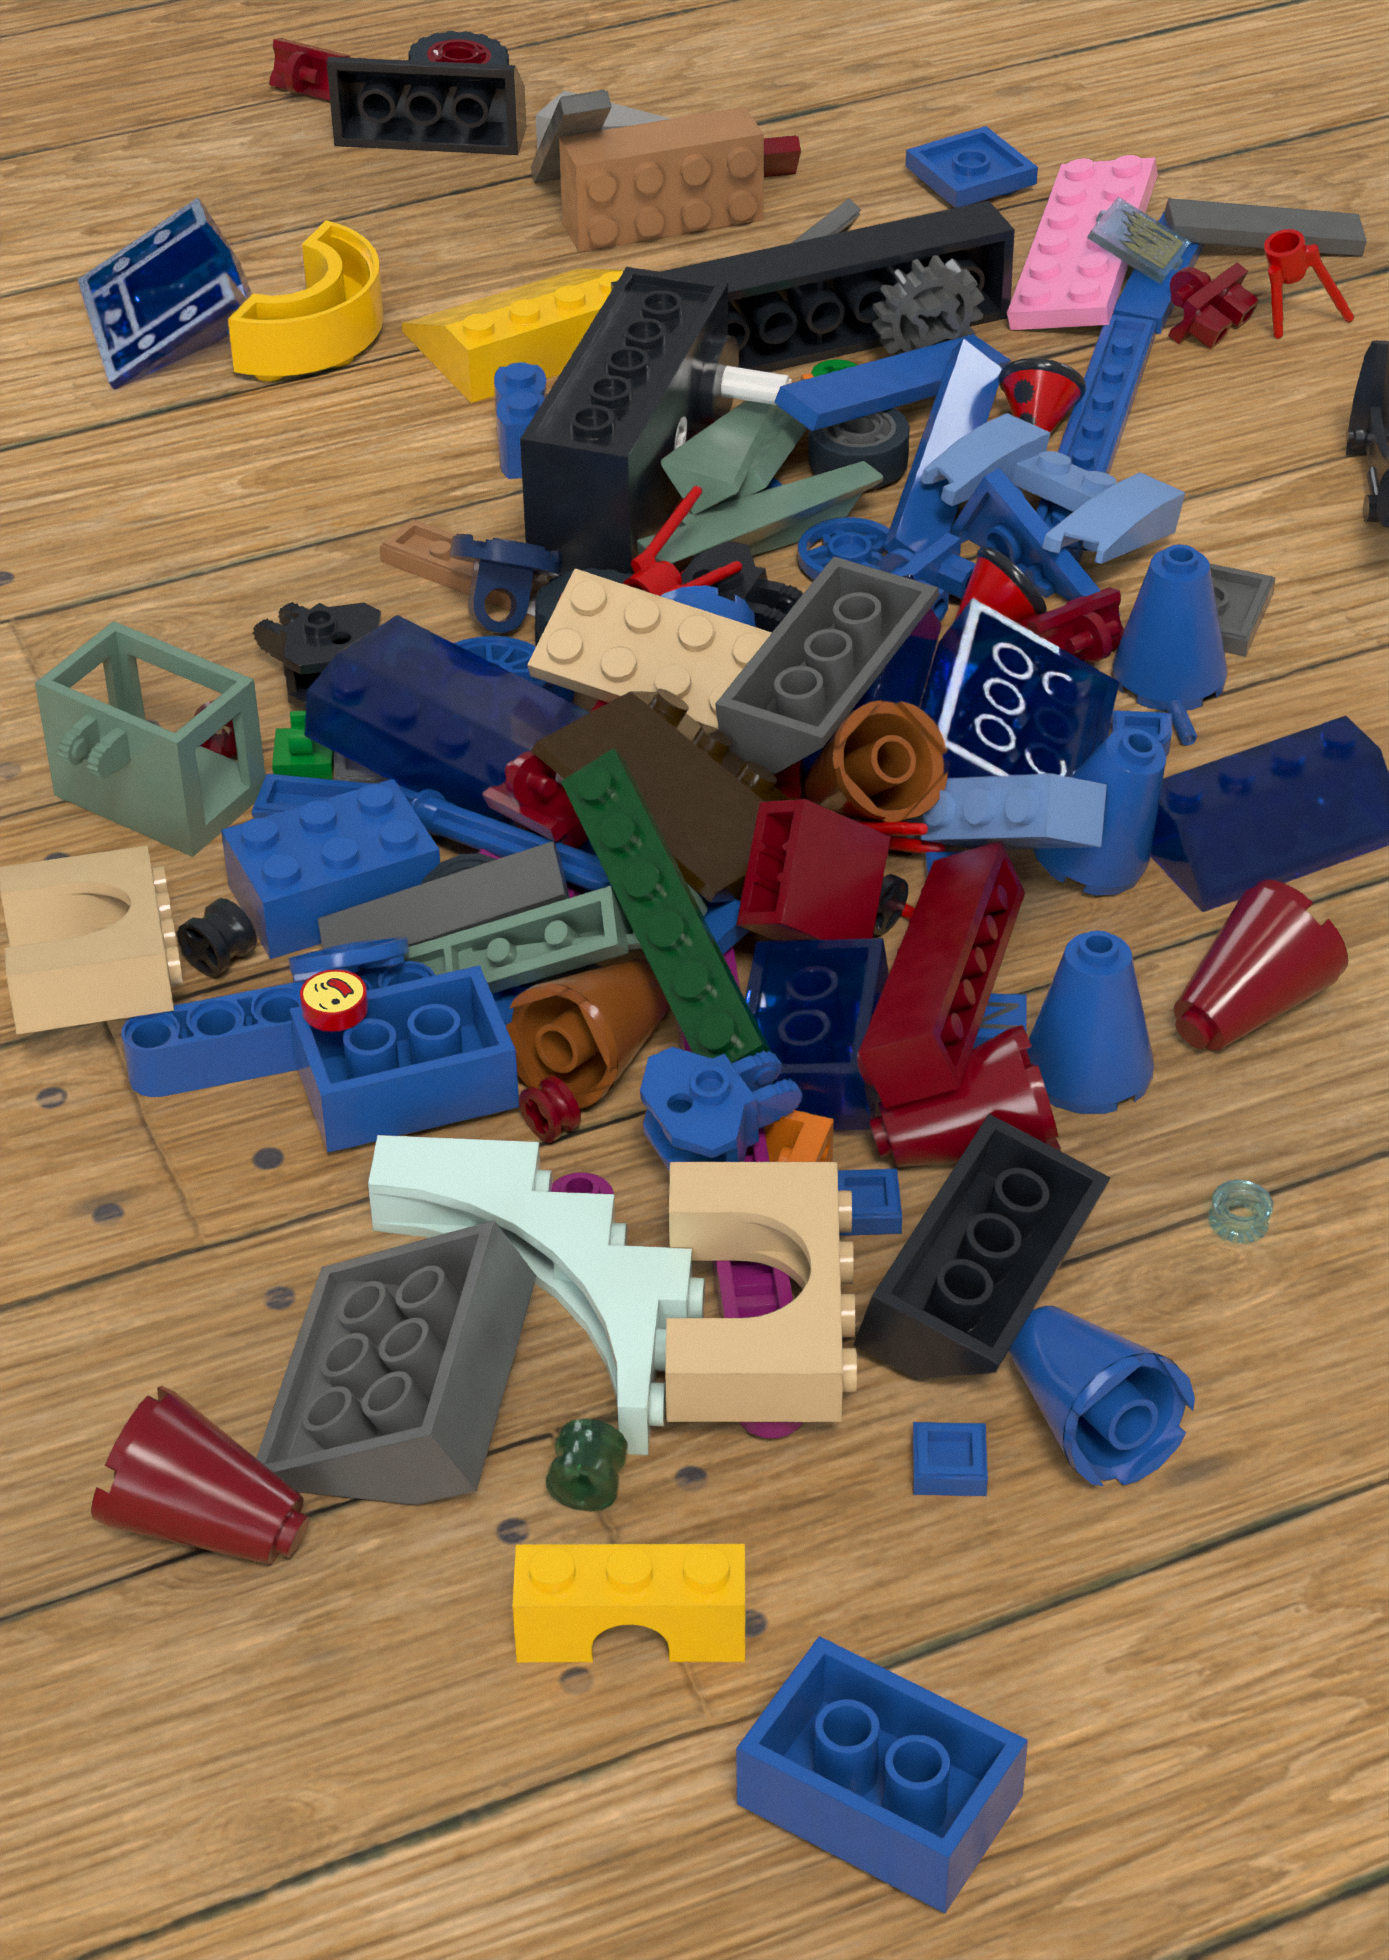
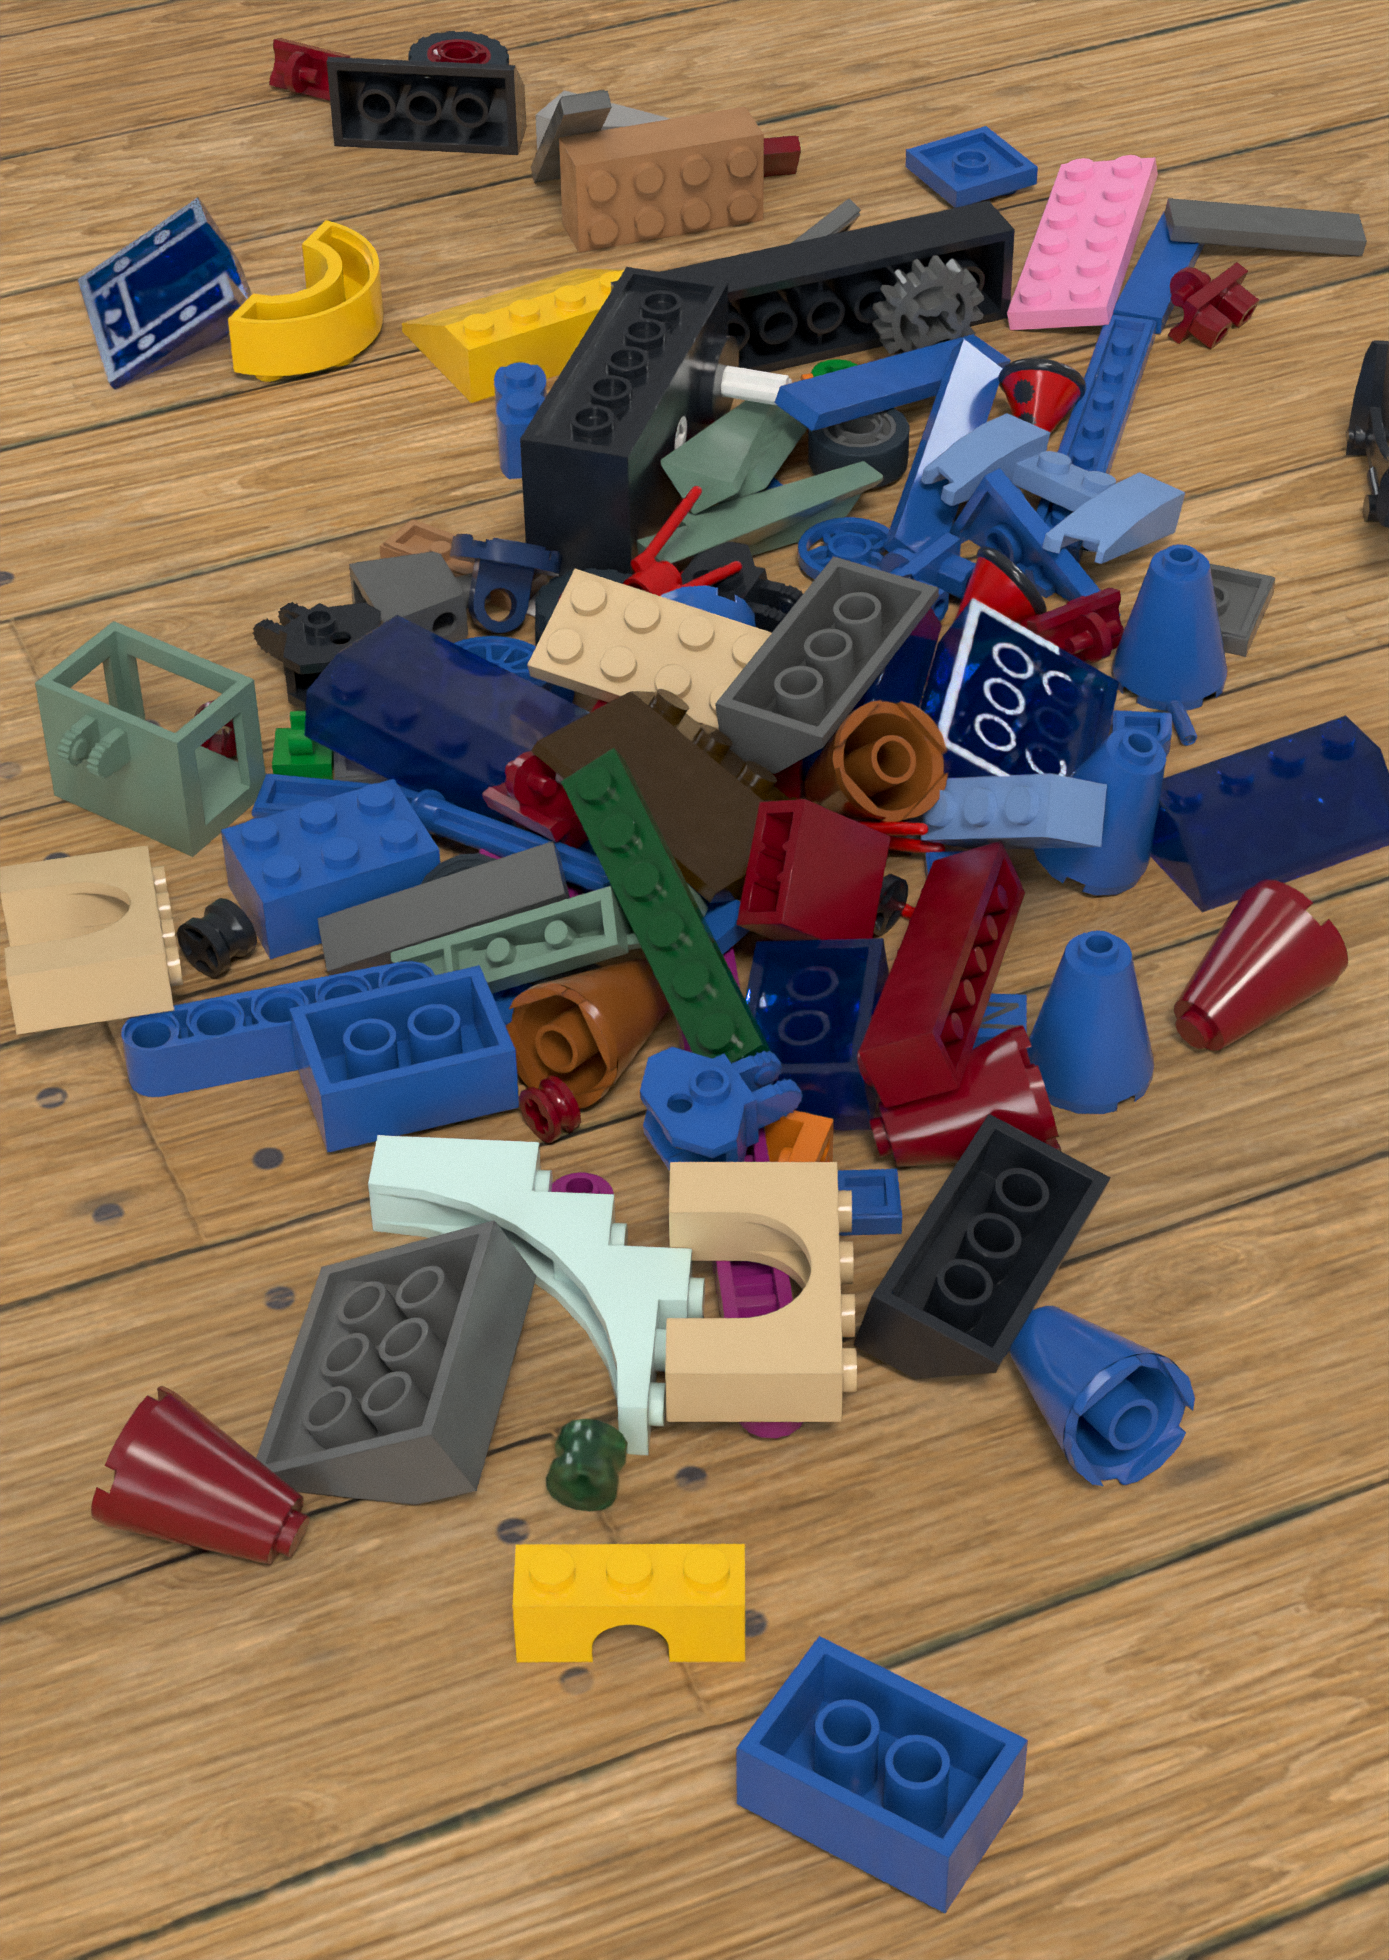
(334, 1000): tile -> none
(350, 957): blue wheel -> none
(417, 589): none -> dark grey torso
(949, 1459): blue tile -> none
(1139, 240): clear light blue piece -> none
(1235, 1227): clear light blue bush -> none
(1287, 264): red plant -> none

